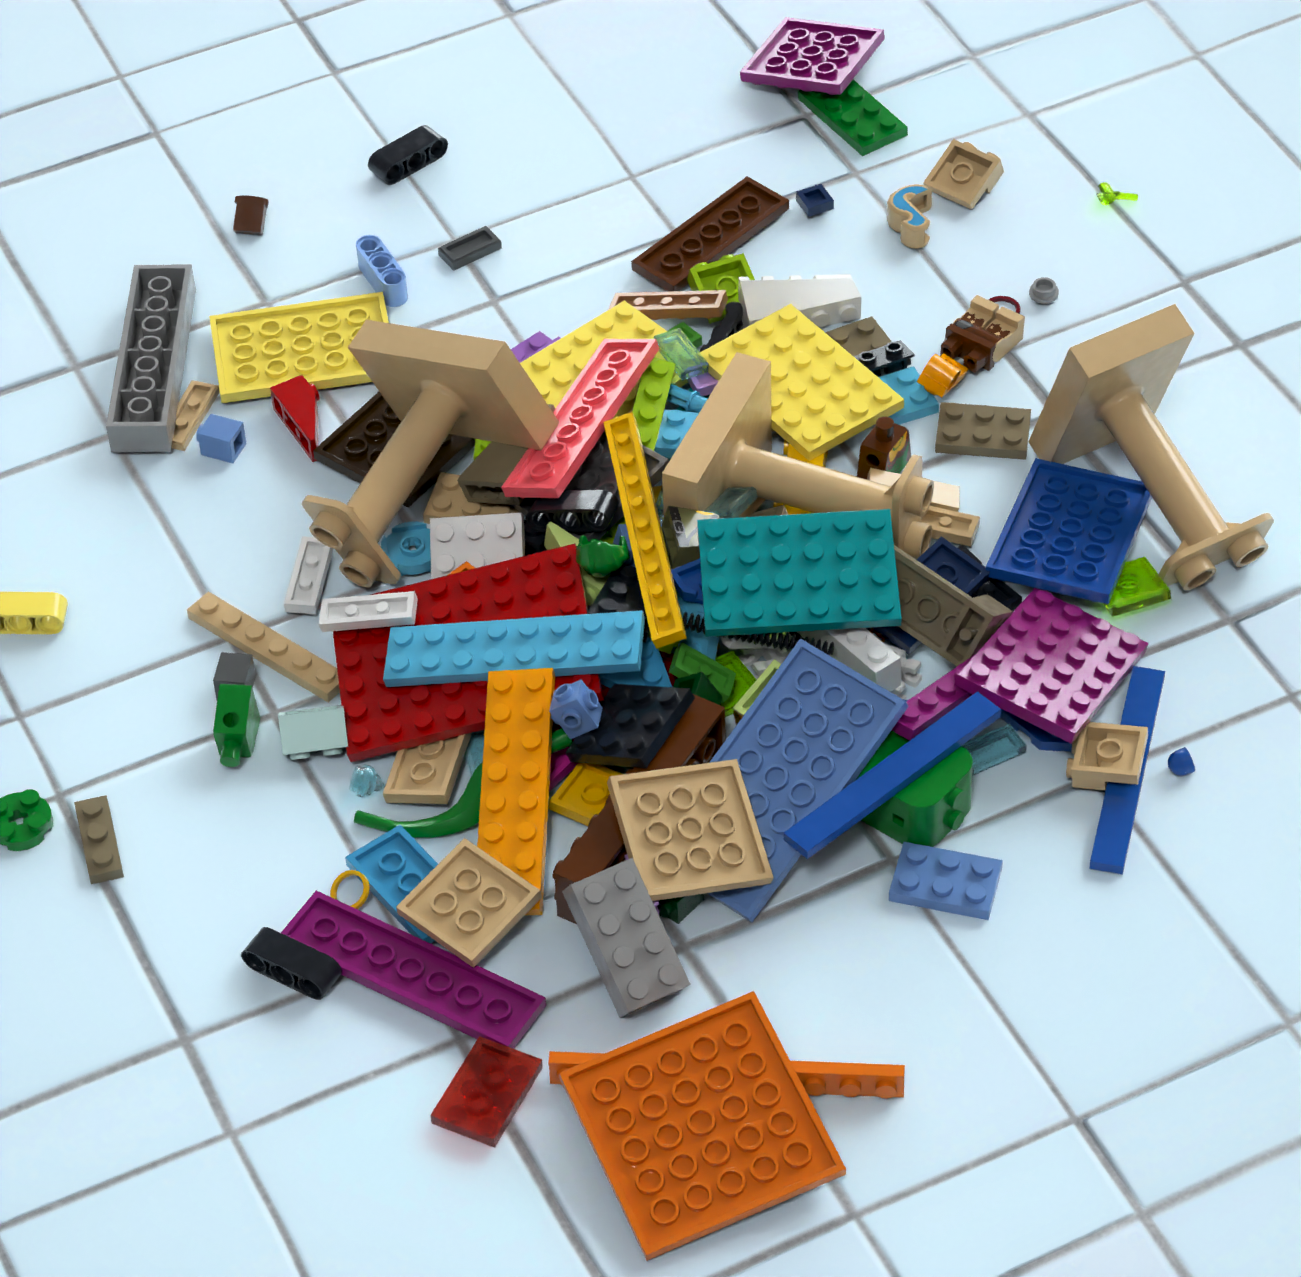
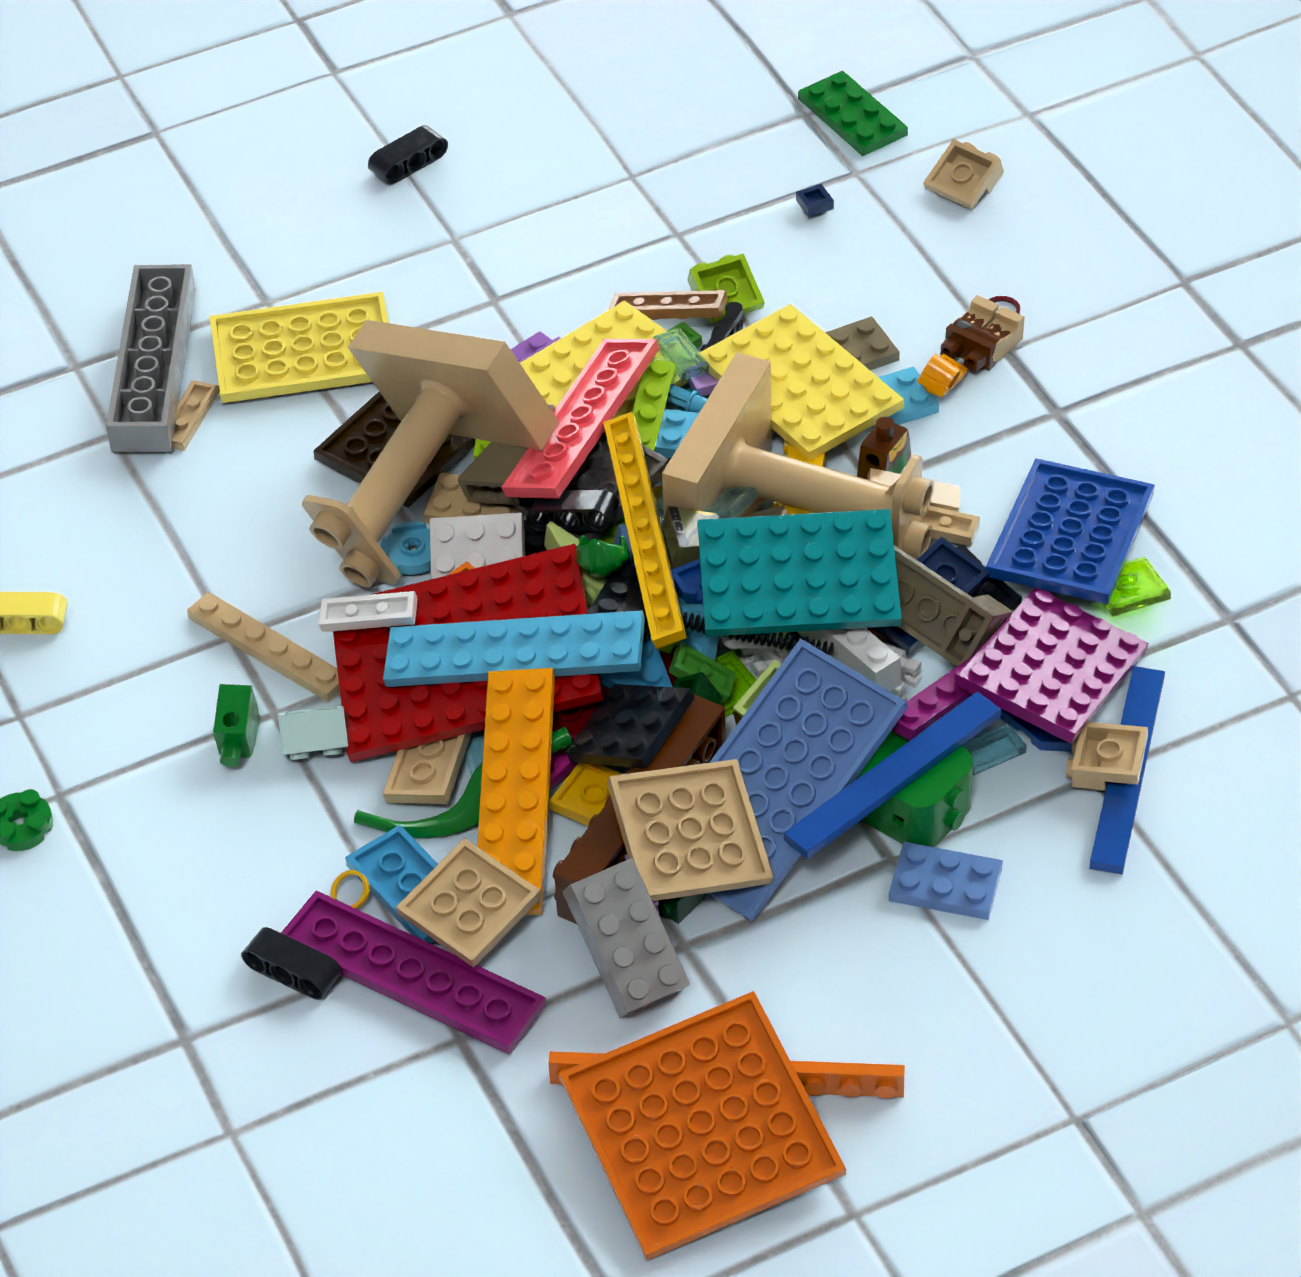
(98, 839): dark tan plate -> none
(221, 438): medium blue brick -> none
(234, 669): dark grey brick -> none
(250, 214): reddish brown tile -> none
(297, 408): red slope -> none
(308, 576): white plate -> none
(365, 781): clear light blue plate -> none
(381, 270): light blue beam -> none
(469, 248): dark grey tile -> none
(486, 1091): clear red plate -> none
(575, 708): medium blue brick -> none
(710, 233): reddish brown plate -> none
(812, 55): magenta plate -> none
(822, 300): white wedge -> none
(891, 357): black hinge -> none
(906, 215): tan animal -> none
(983, 430): dark tan plate -> none
(1044, 290): light grey plate -> none
(1109, 196): clear neon green hand -> none
(1111, 395): tan piece -> none
(1181, 762): blue hinge -> none

